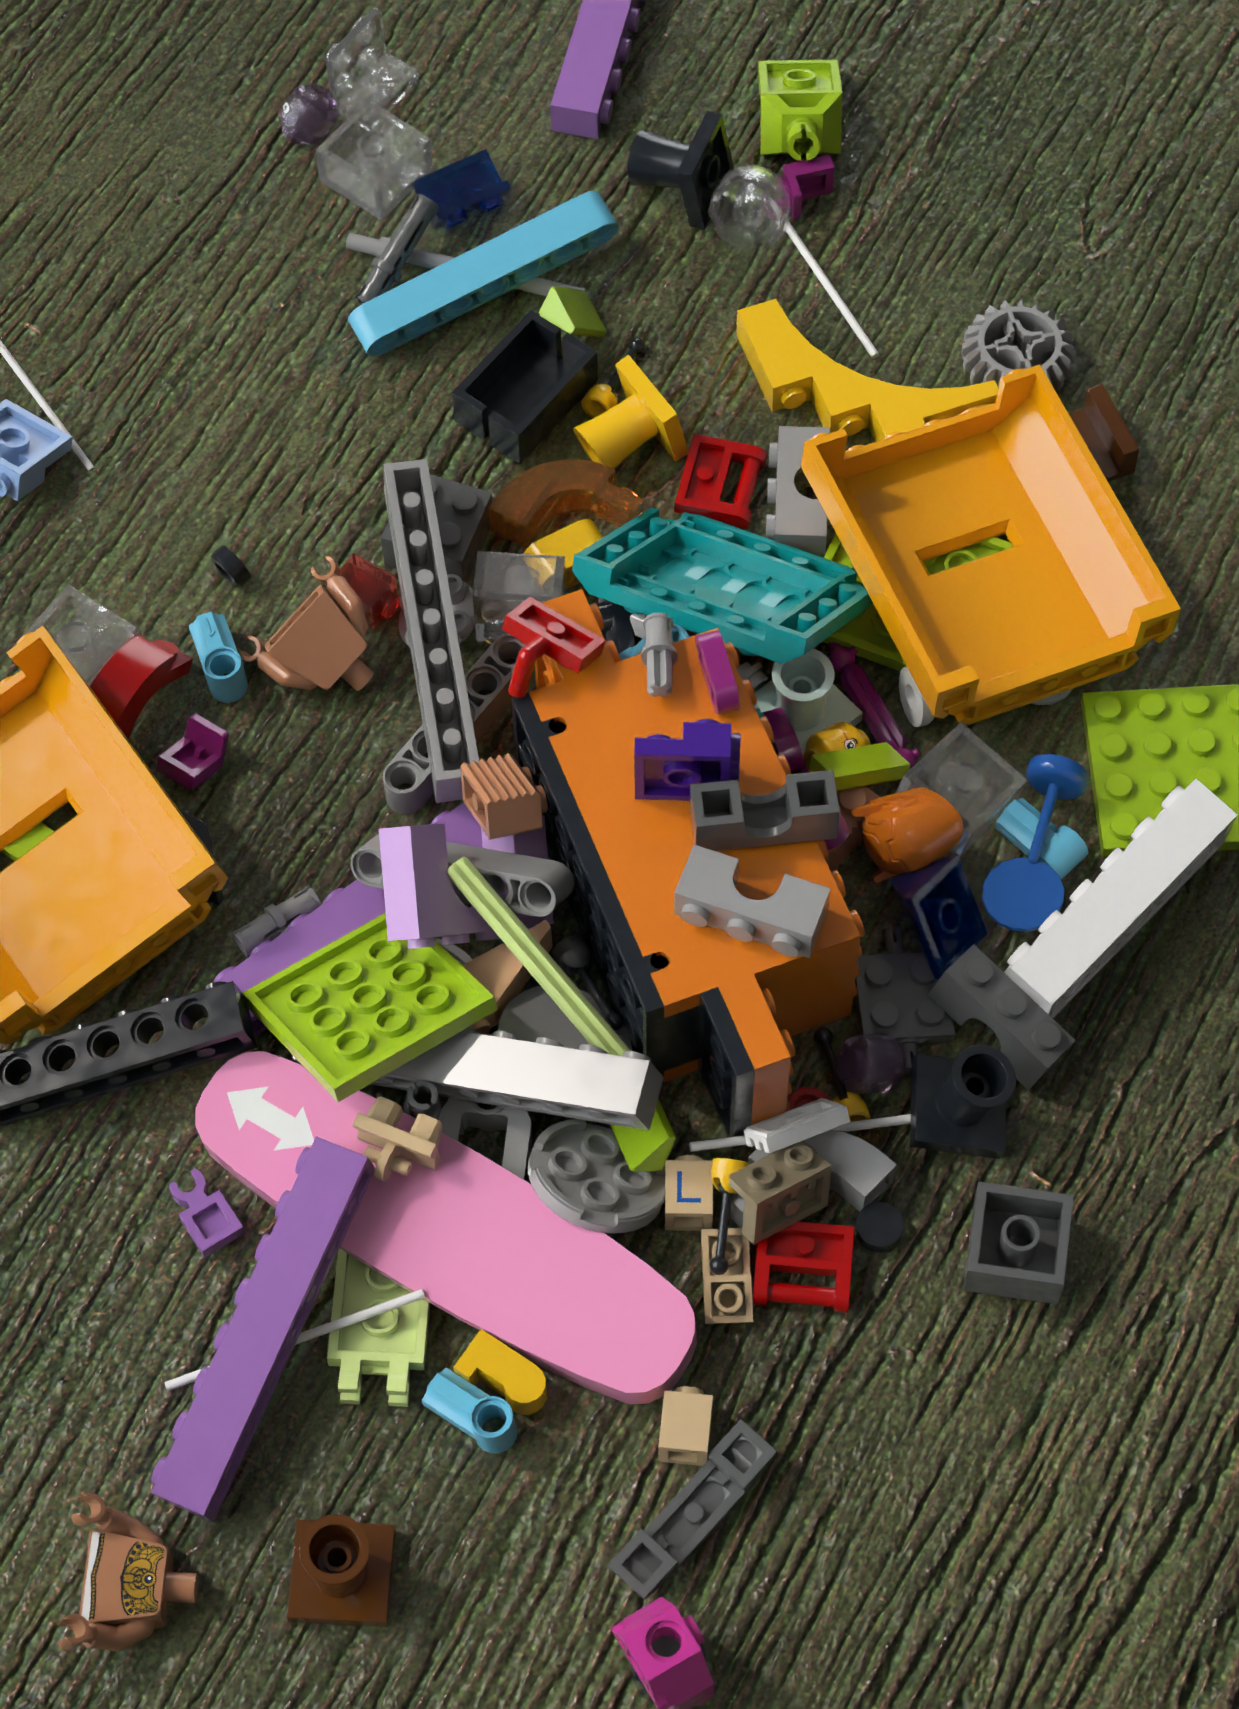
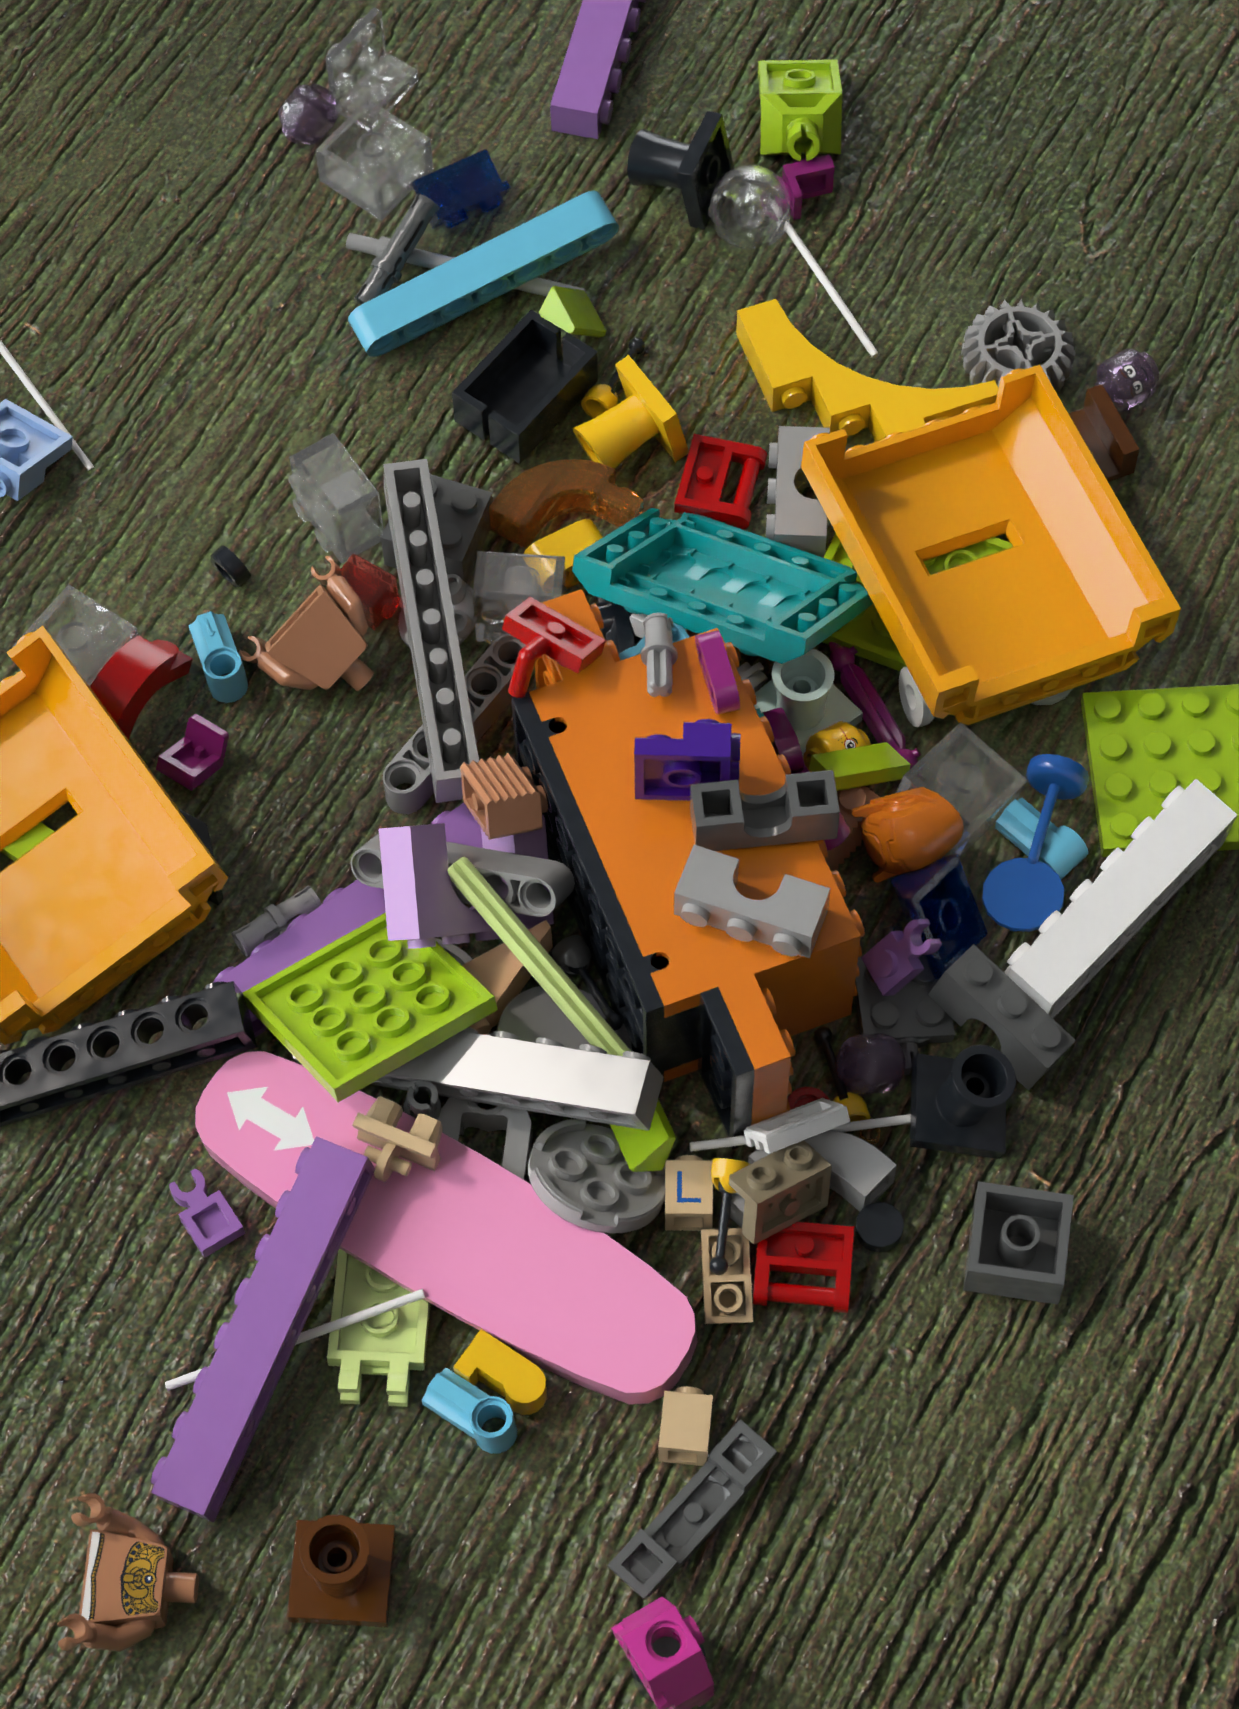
(336, 498): none -> clear brick
(895, 958): none -> medium lavender plate
(1128, 378): none -> clear purple head

